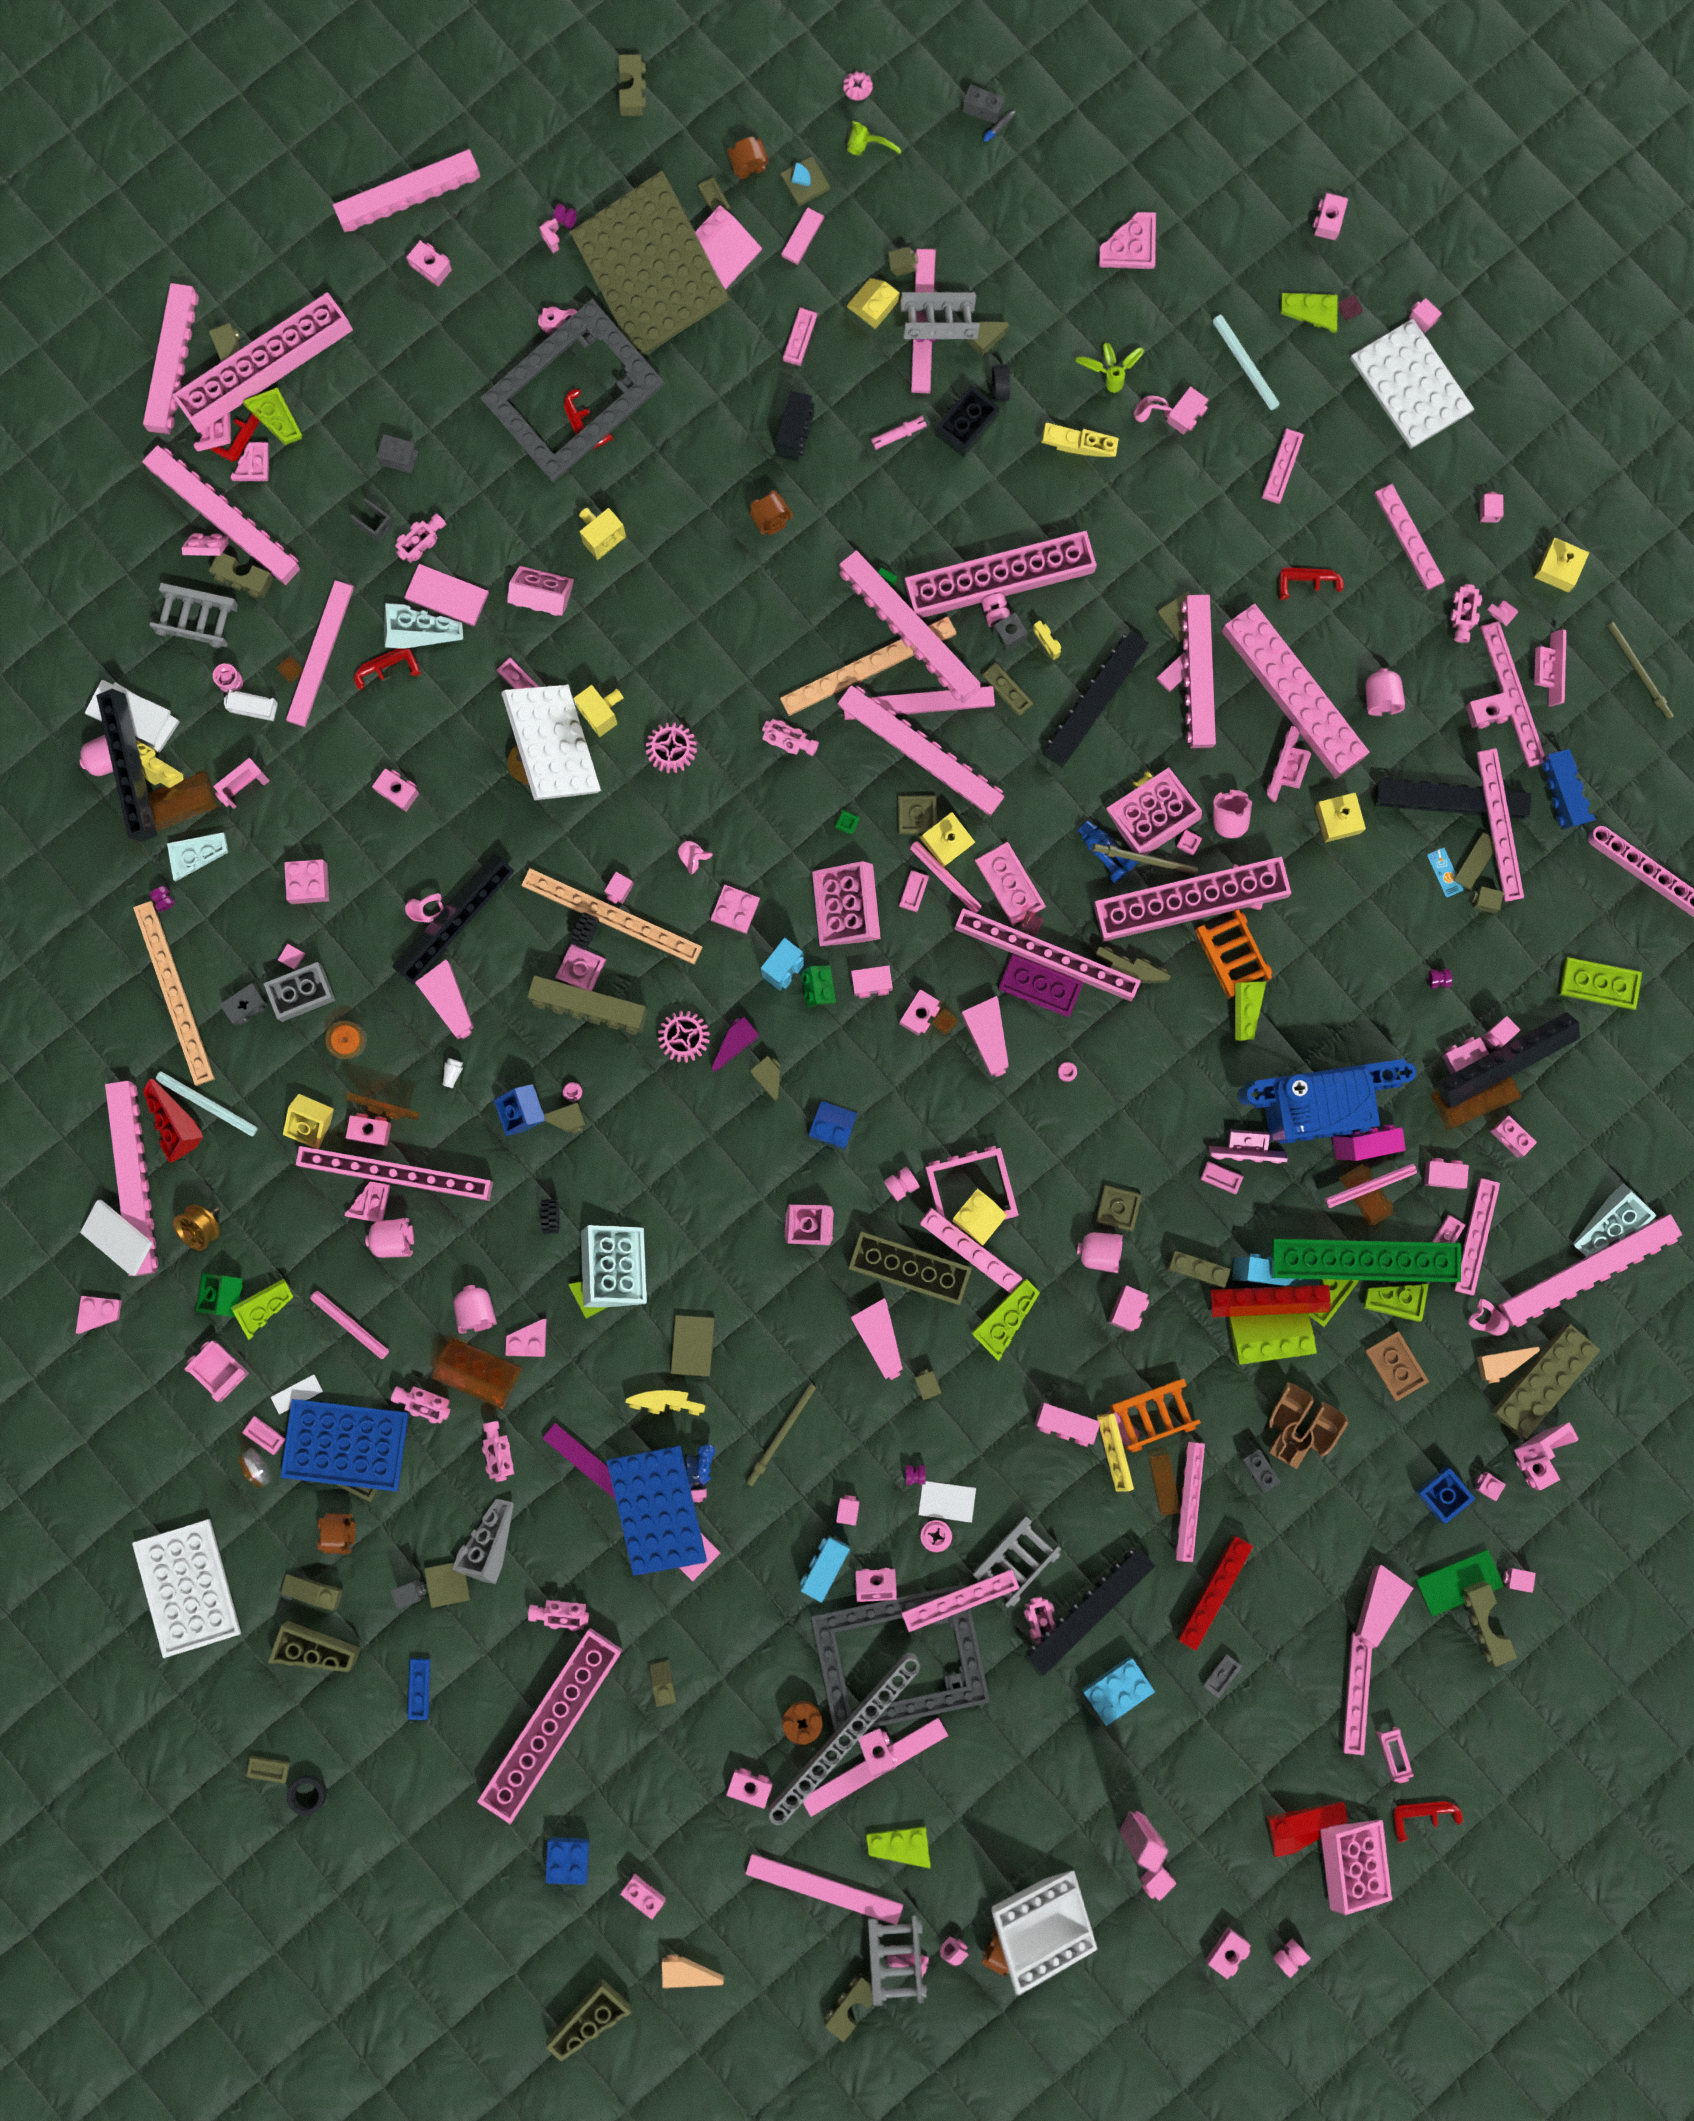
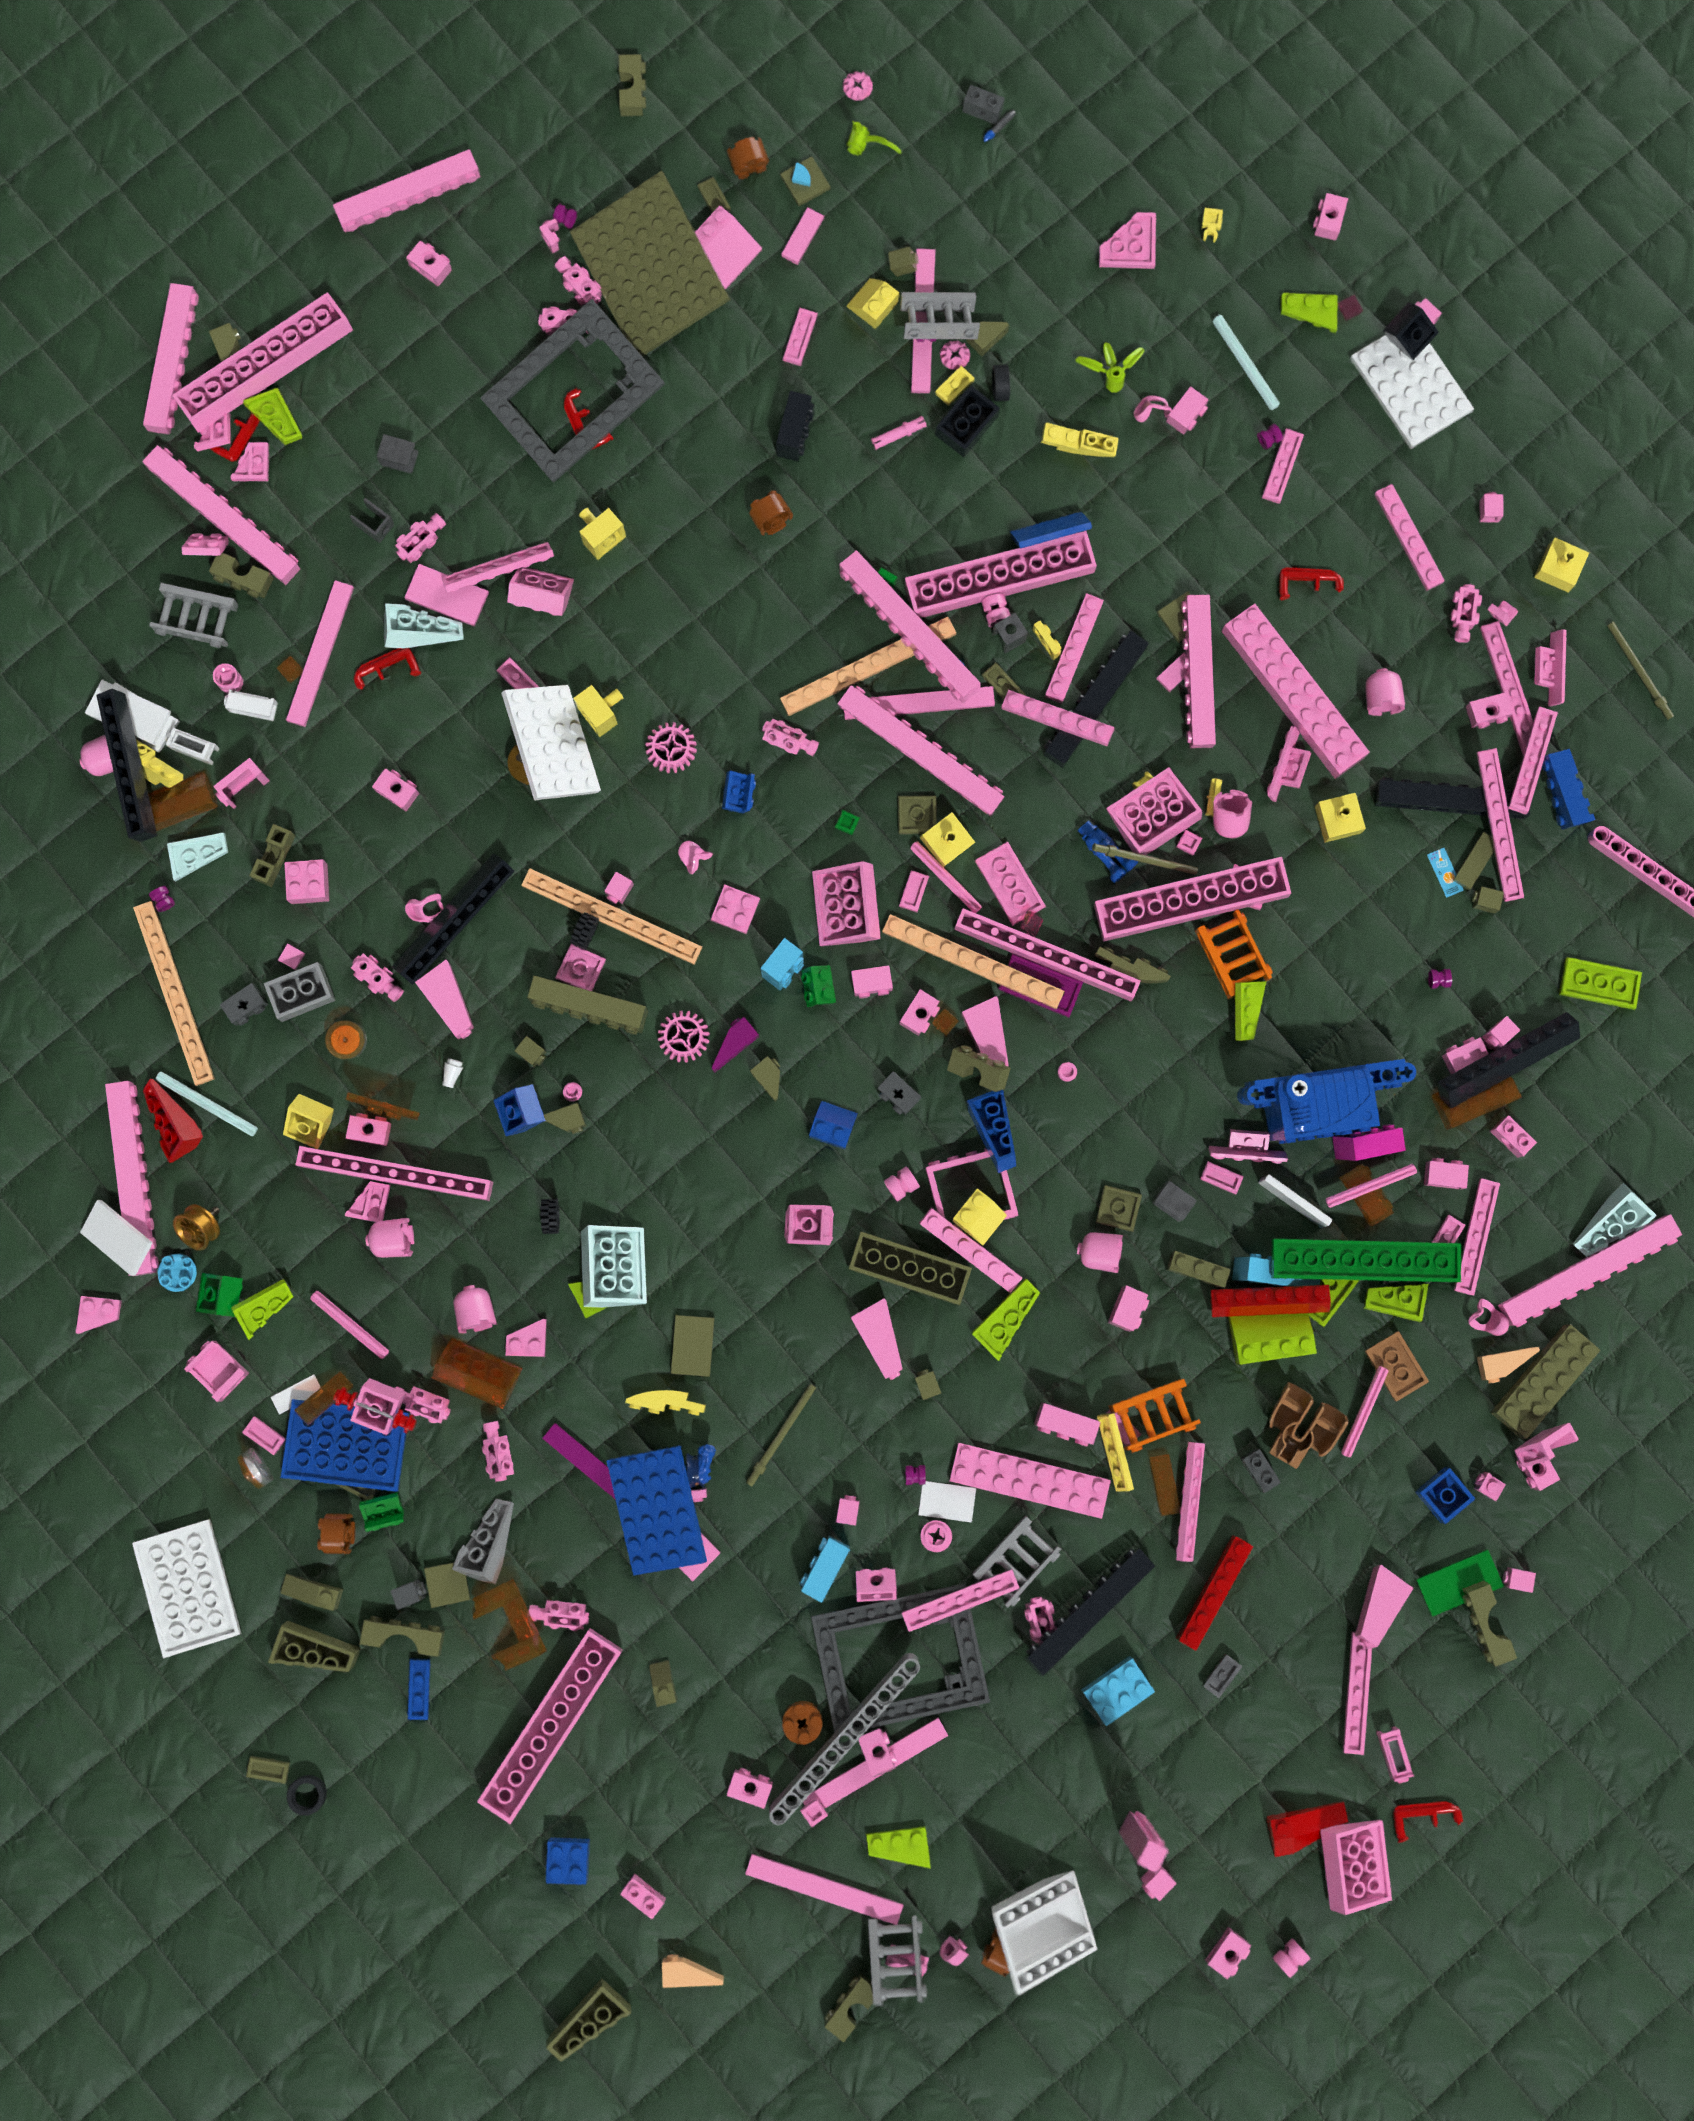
(177, 1272): none -> medium azure dish
(191, 745): none -> white window
(278, 844): none -> olive arch
(322, 1399): none -> clear orange tile
(372, 972): none -> bright pink brick
(376, 1407): none -> bright pink brick
(382, 1512): none -> green bracket
(427, 1640): none -> olive arch
(496, 567): none -> bright pink plate
(530, 1642): none -> clear orange wedge
(531, 1052): none -> olive brick
(579, 284): none -> bright pink brick
(738, 792): none -> blue bracket
(814, 1812): none -> bright pink tile
(909, 1096): none -> dark grey brick
(954, 385): none -> light yellow plate
(956, 362): none -> bright pink gear
(973, 961): none -> light nougat plate
(993, 1072): none -> olive arch
(993, 1126): none -> blue wedge
(1030, 1480): none -> bright pink plate
(1050, 530): none -> blue tile
(1058, 718): none -> bright pink plate
(1074, 648): none -> bright pink plate
(1174, 1201): none -> flat silver piece
(1211, 222): none -> light yellow plate
(1215, 788): none -> light yellow axle
(1270, 436): none -> magenta wheel
(1295, 1201): none -> white tile
(1364, 1411): none -> bright pink axle
(1411, 330): none -> black slope
(1532, 760): none -> bright pink plate

